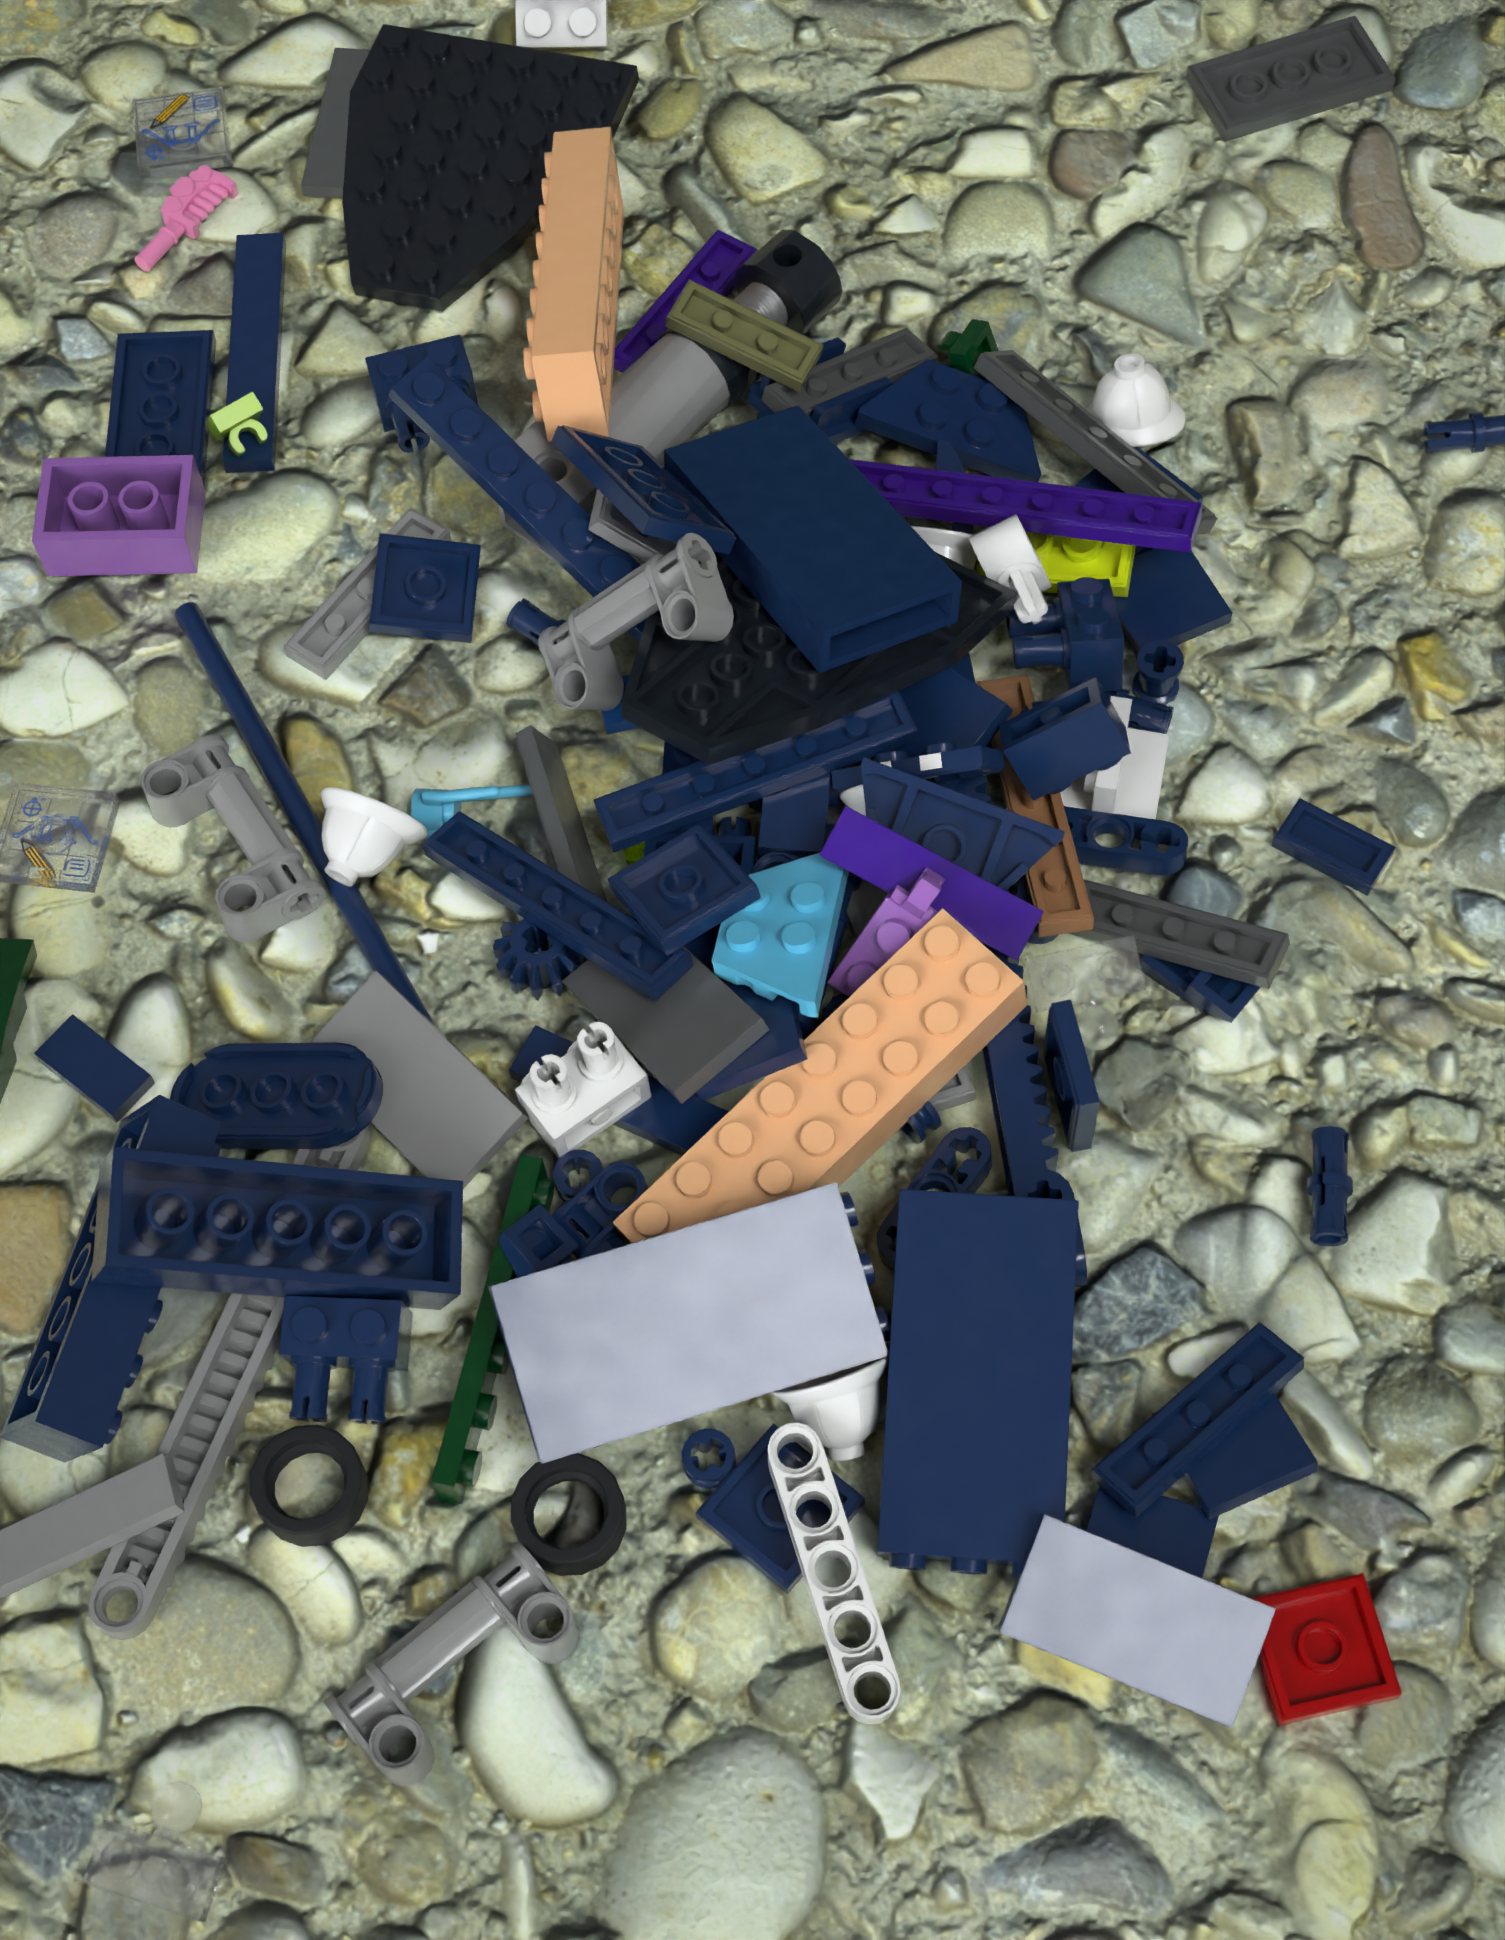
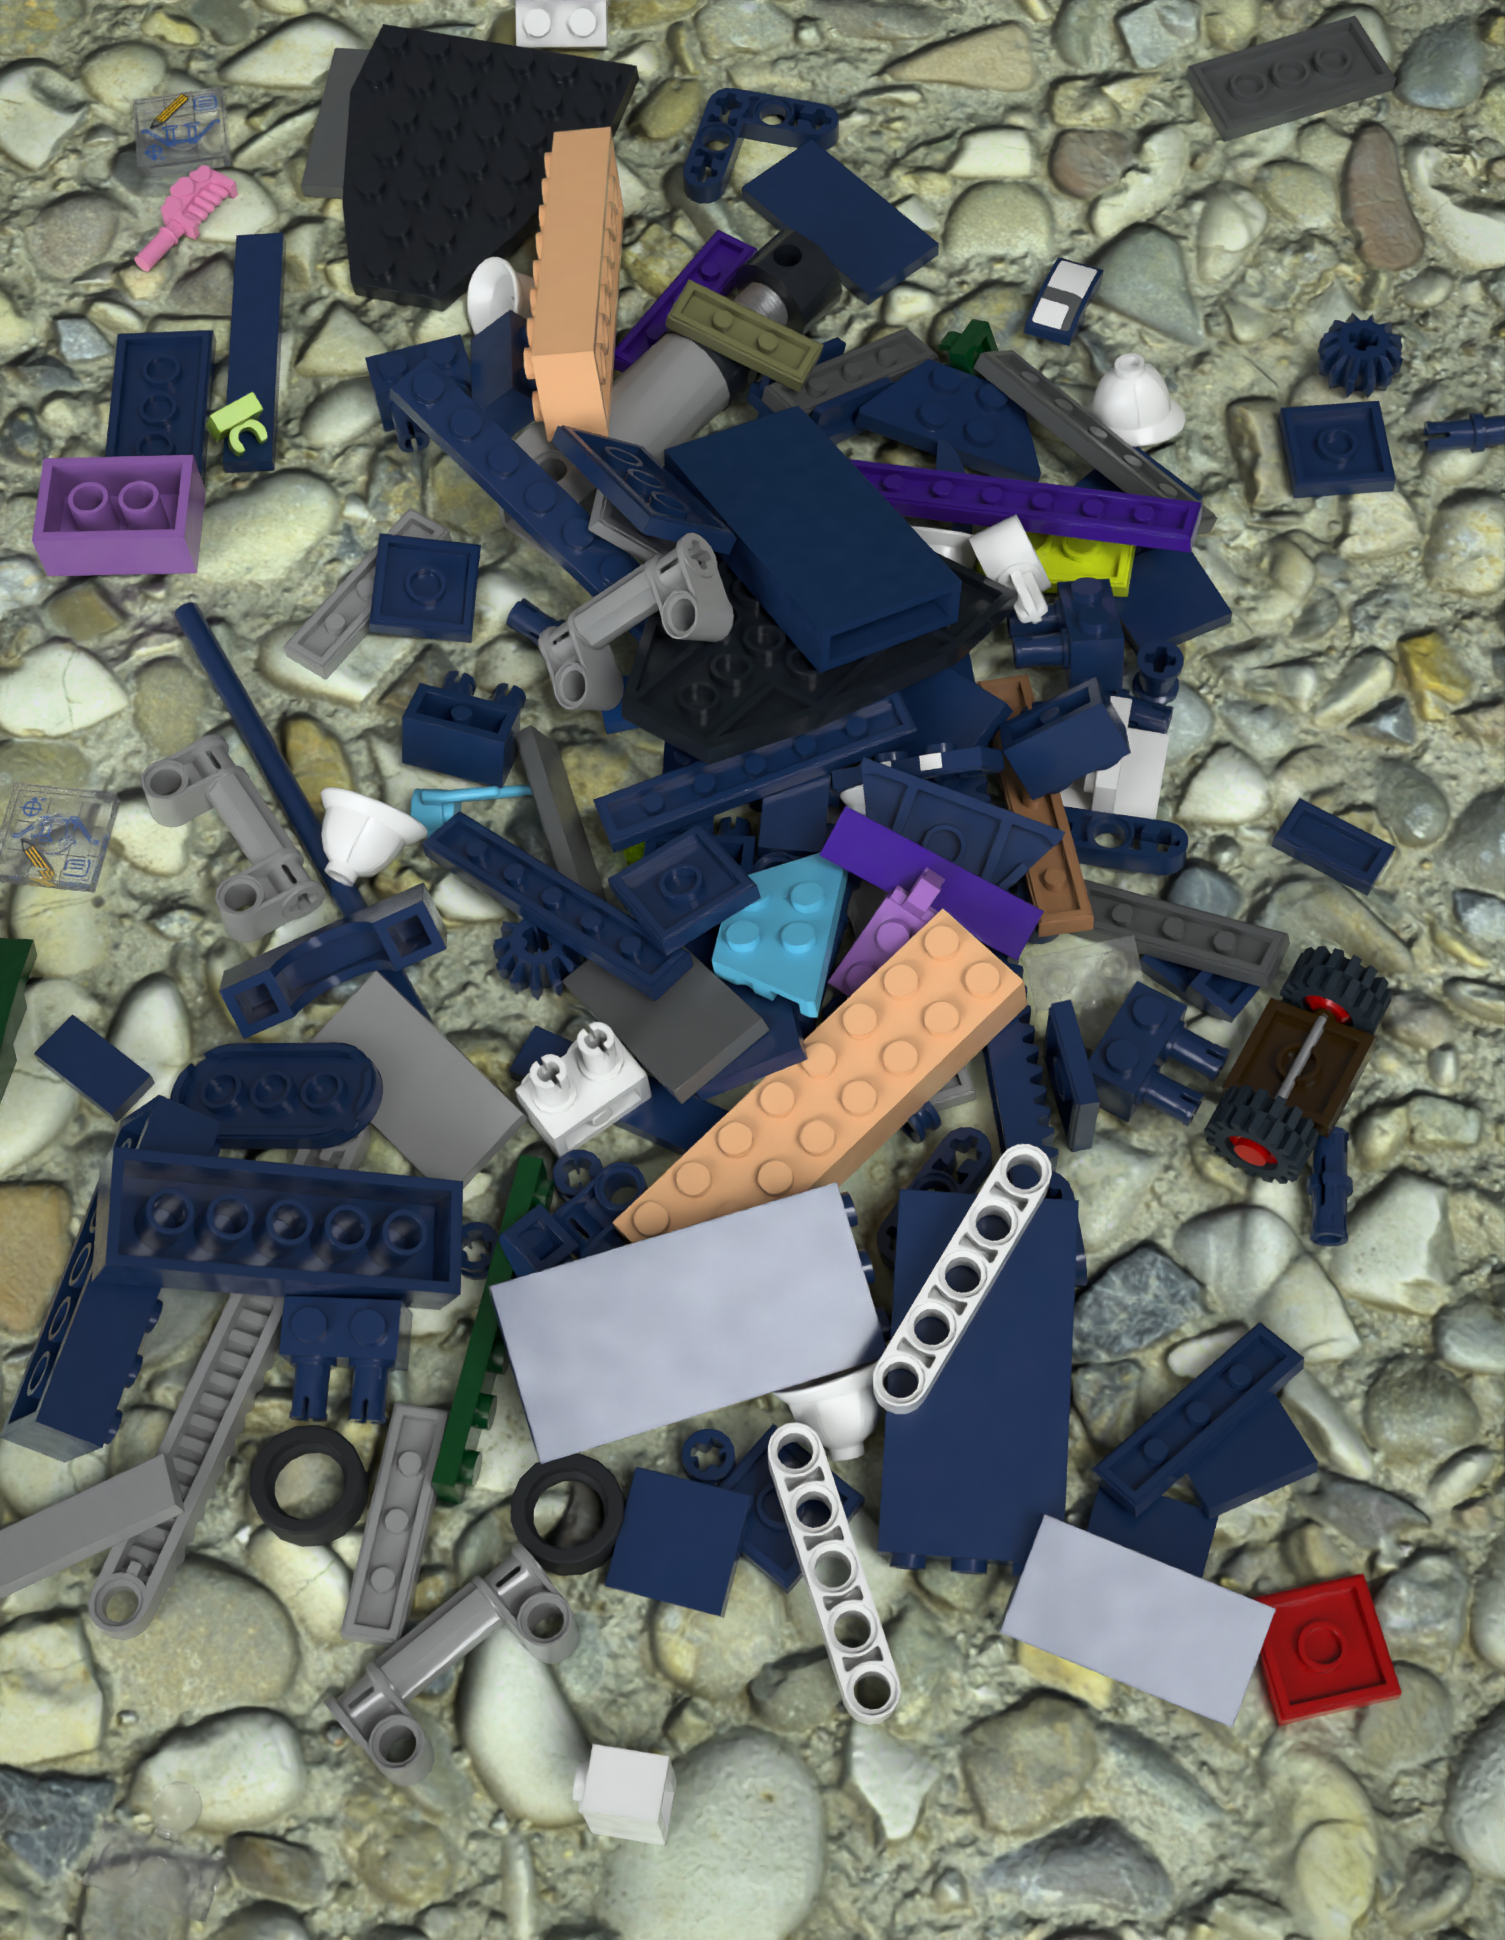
(292, 975): none -> dark blue arch
(396, 1528): none -> light grey tile
(463, 733): none -> dark blue brick
(474, 1232): none -> dark blue bush
(496, 290): none -> white hat
(500, 375): none -> dark blue brick
(626, 1794): none -> white piece
(680, 1542): none -> dark blue tile
(746, 122): none -> dark blue beam
(852, 224): none -> dark blue tile
(966, 1249): none -> white beam
(1063, 301): none -> slope
(1137, 1044): none -> dark blue brick
(1299, 1065): none -> plate
(1336, 449): none -> dark blue tile
(1360, 355): none -> dark blue gear

